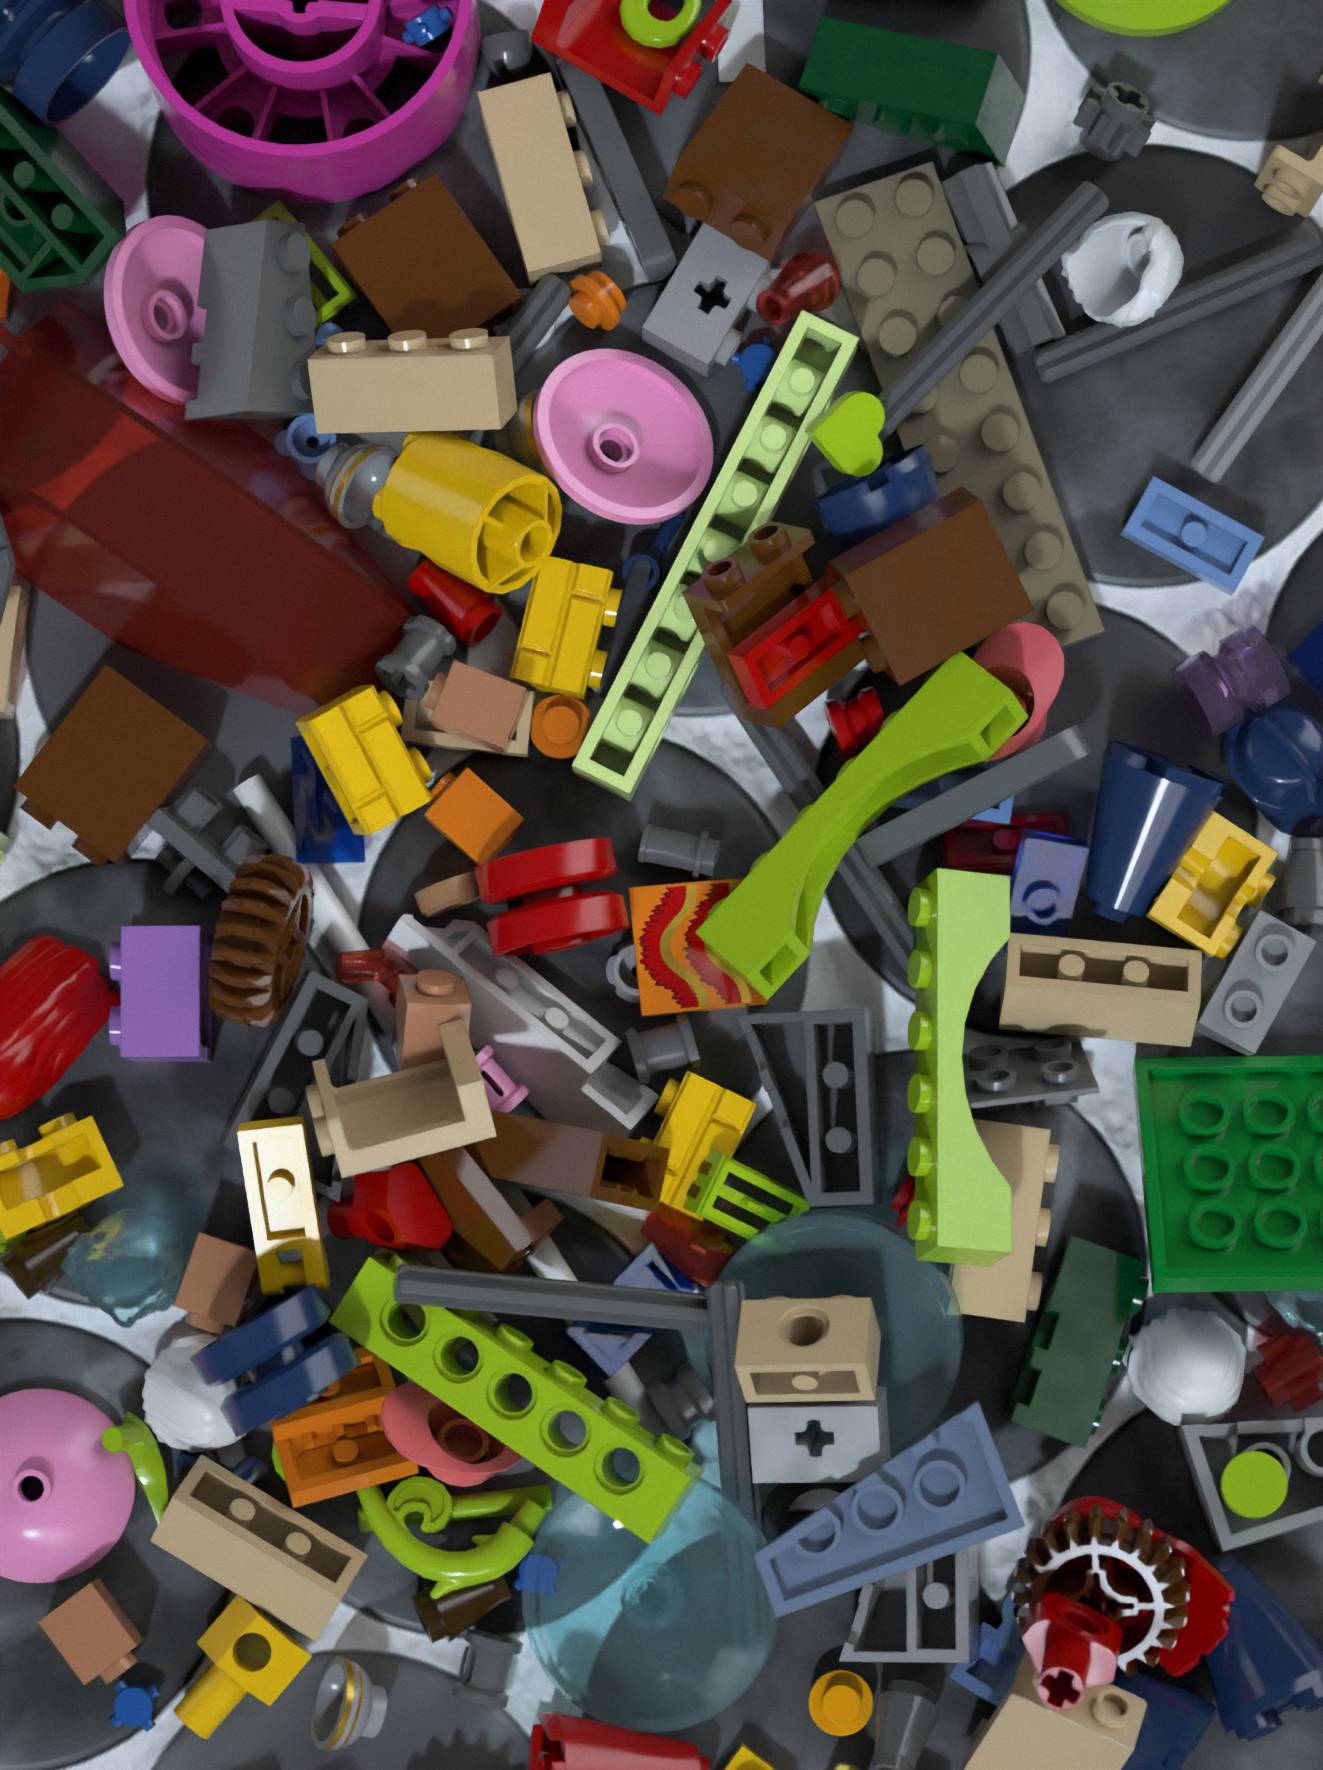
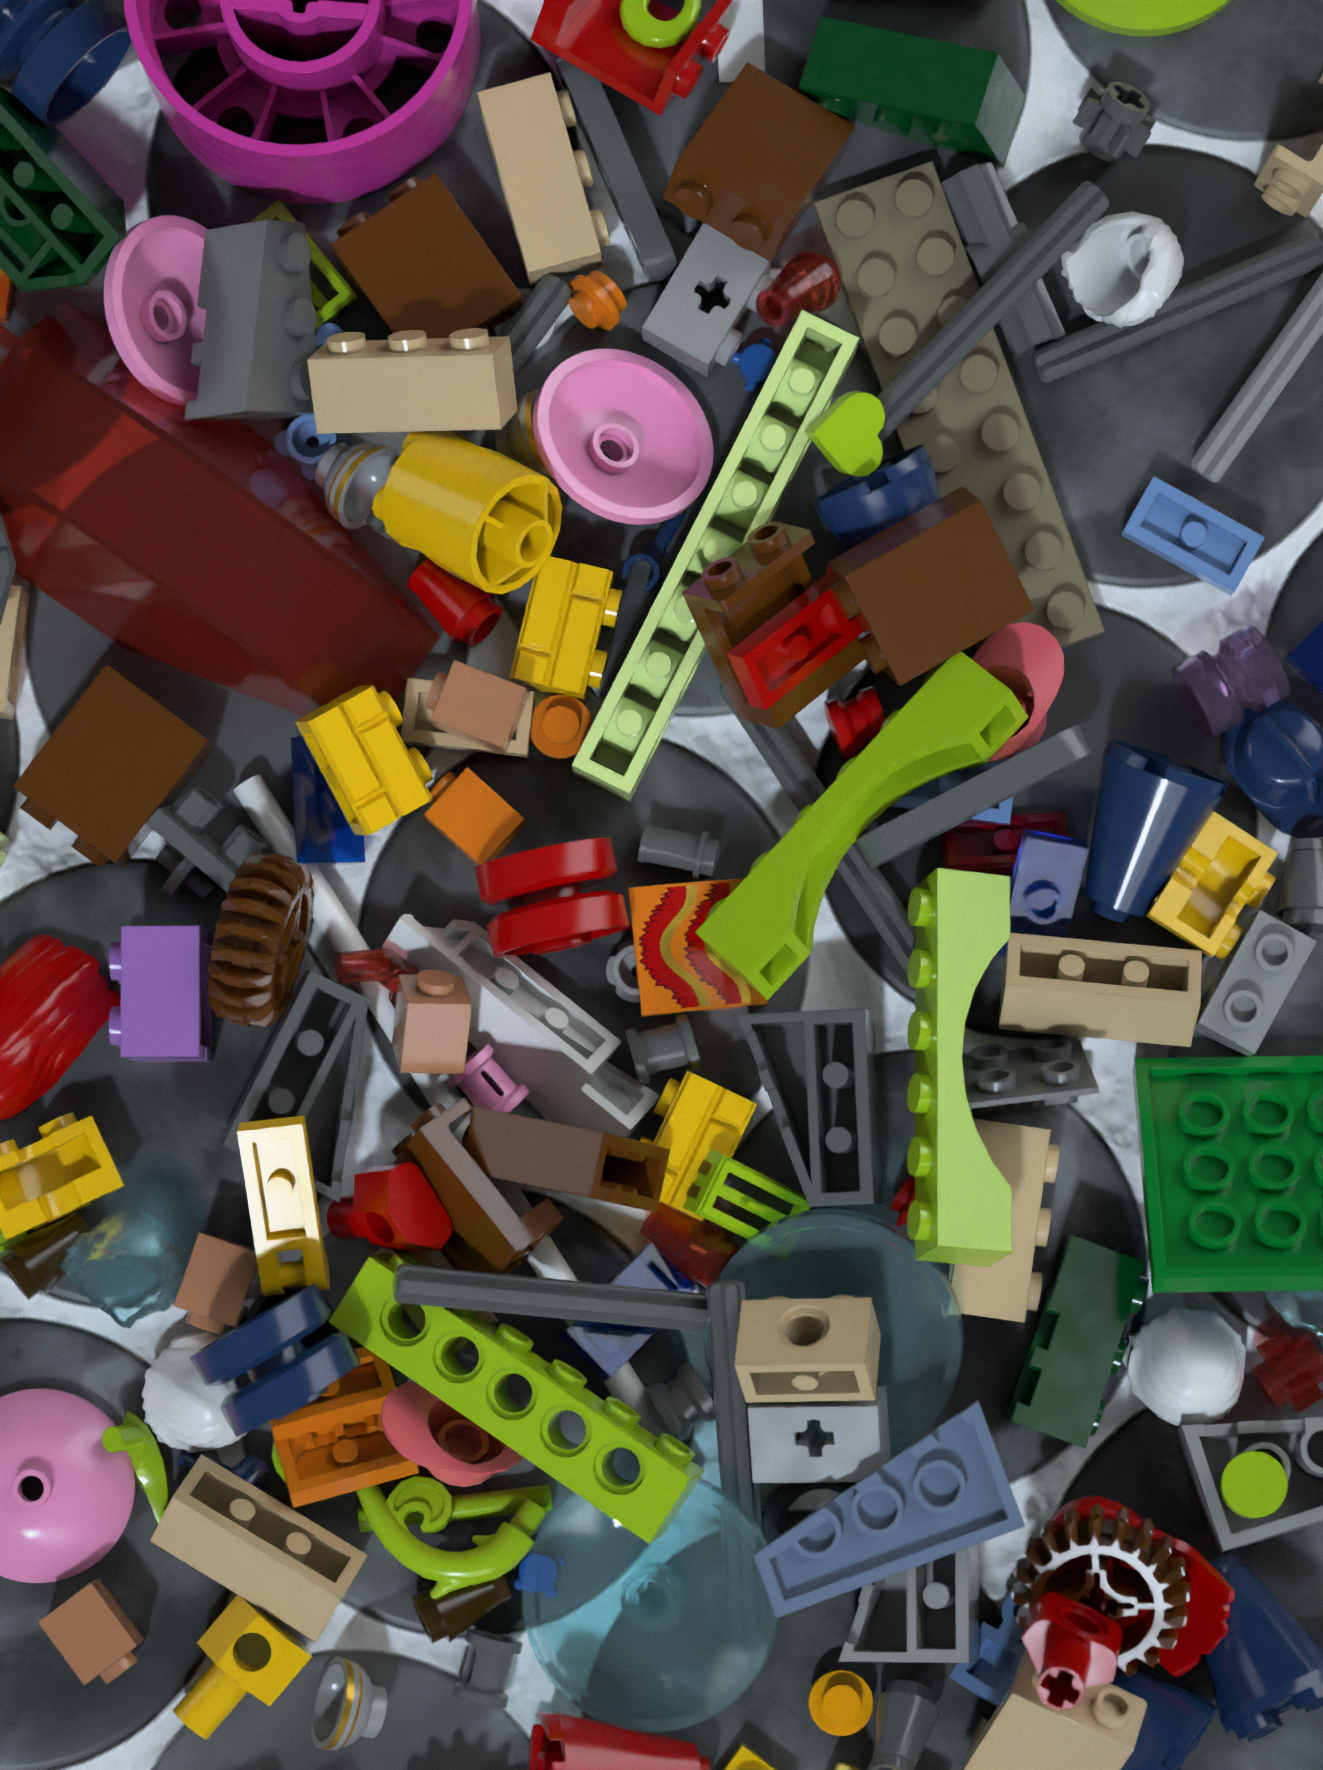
(134, 1705): blue piece -> none
(403, 1111): tan panel -> none
(415, 657): dark grey bush -> none
(427, 24): blue piece -> none
(447, 895): medium nougat tile -> none
(507, 52): dark grey hinge -> none

